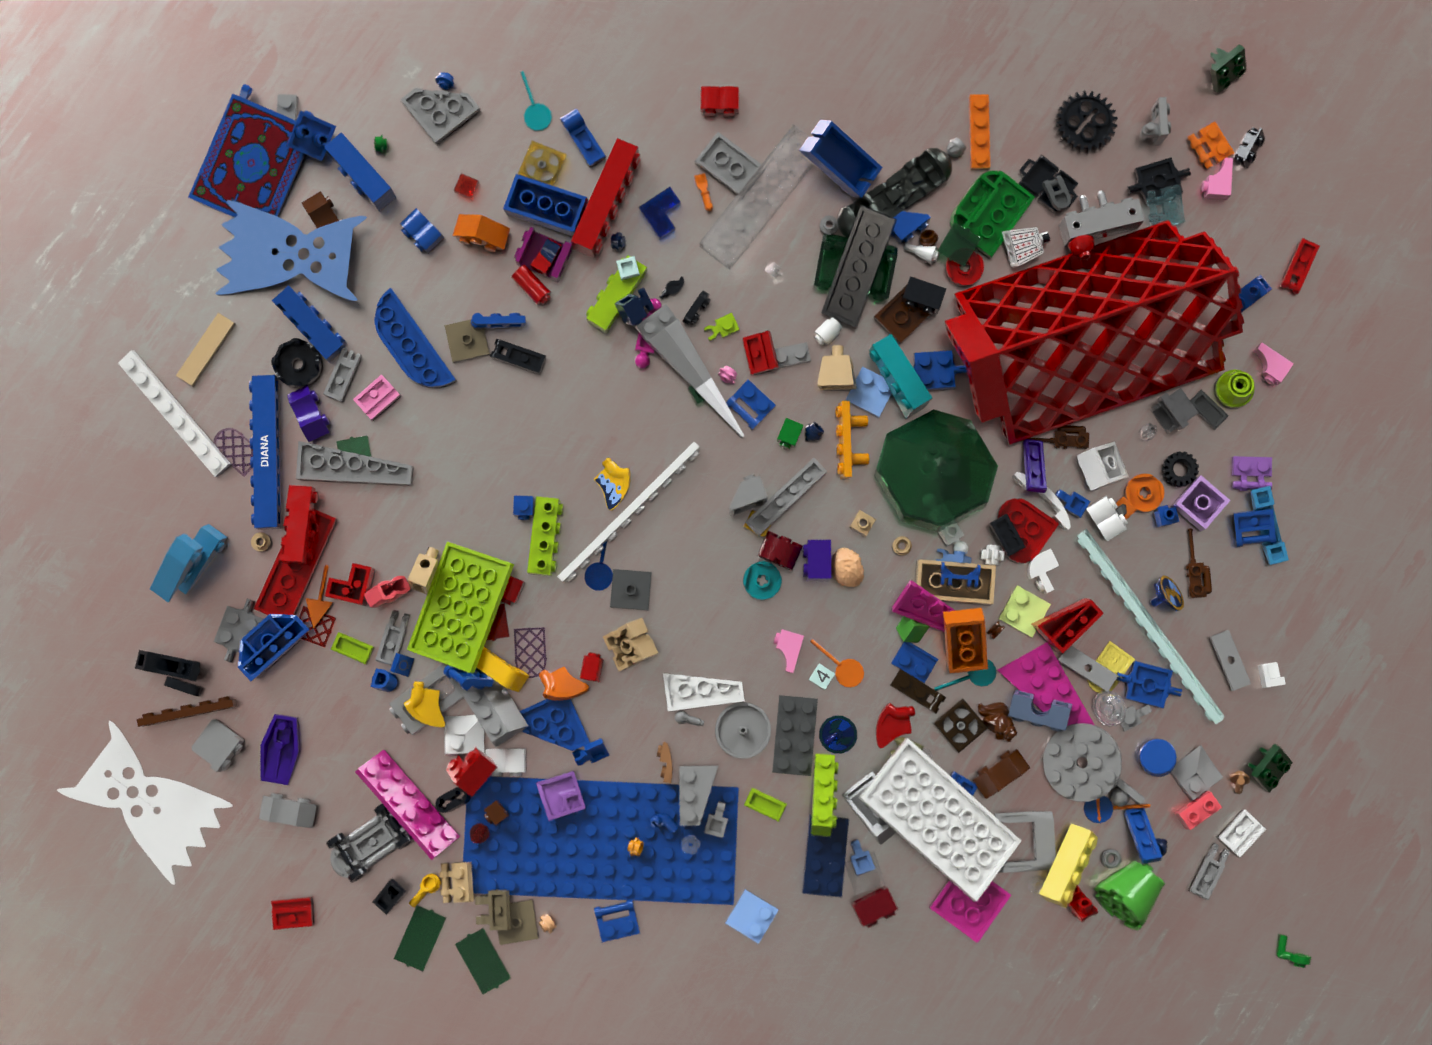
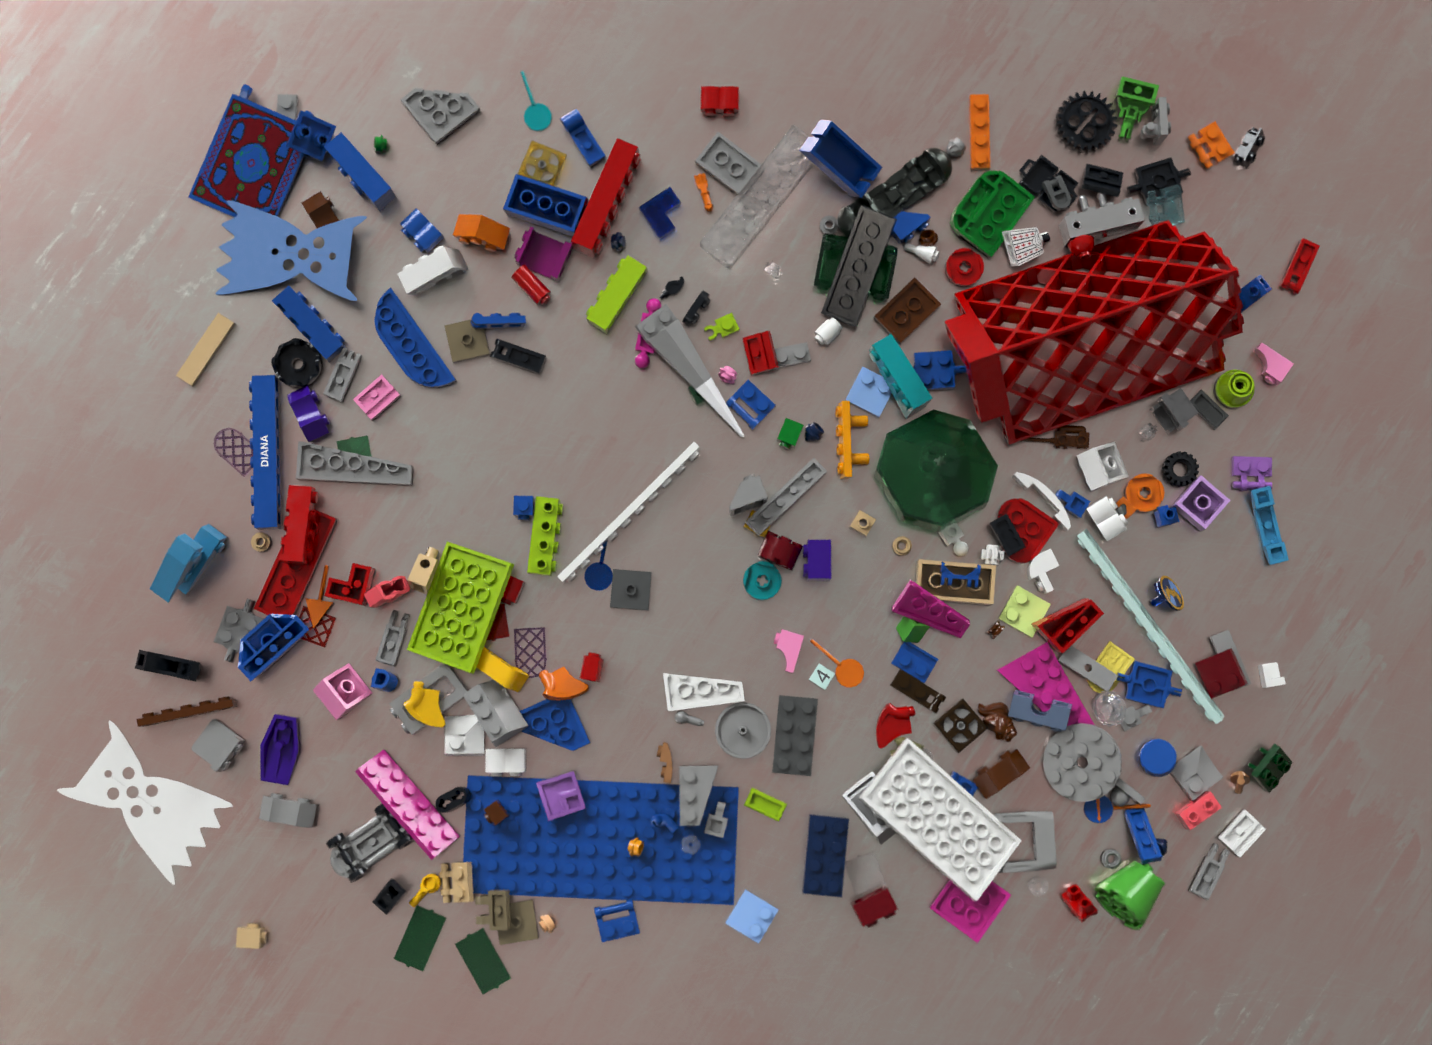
(174, 413): white plate -> none
(182, 686): black beam -> none
(251, 936): none -> tan brick
(292, 913): red plate -> none
(342, 691): none -> bright pink slope
(352, 648): lime tile -> none
(402, 664): blue tile -> none
(431, 269): none -> white wedge
(445, 80): blue plate -> none
(466, 186): clear red plate -> none
(467, 680): blue plate -> none
(472, 771): red brick -> none
(479, 833): clear red plate -> none
(546, 257): leg -> none
(593, 751): blue plate -> none
(613, 482): yellow arm -> none
(627, 268): light aqua tile -> none
(630, 644): tan brick -> none
(632, 308): dark blue brick -> none
(823, 793): lime brick -> none
(837, 371): tan torso -> none
(838, 734): clear blue shield -> none
(847, 567): light nougat hair -> none
(861, 860): medium blue plate -> none
(923, 295): black brick -> none
(957, 556): medium blue plate -> none
(959, 244): clear green piece -> none
(965, 640): orange brick -> none
(978, 677): teal piece -> none
(1034, 466): dark purple tile -> none
(1069, 865): light yellow brick -> none
(1102, 180): none -> black plate
(1134, 98): none -> bright green brick
(1194, 573): reddish brown piece -> none
(1220, 184): bright pink arch -> none
(1221, 673): none -> dark red plate
(1227, 67): dark green plate -> none
(1254, 521): blue plate -> none
(1299, 960): green plate -> none

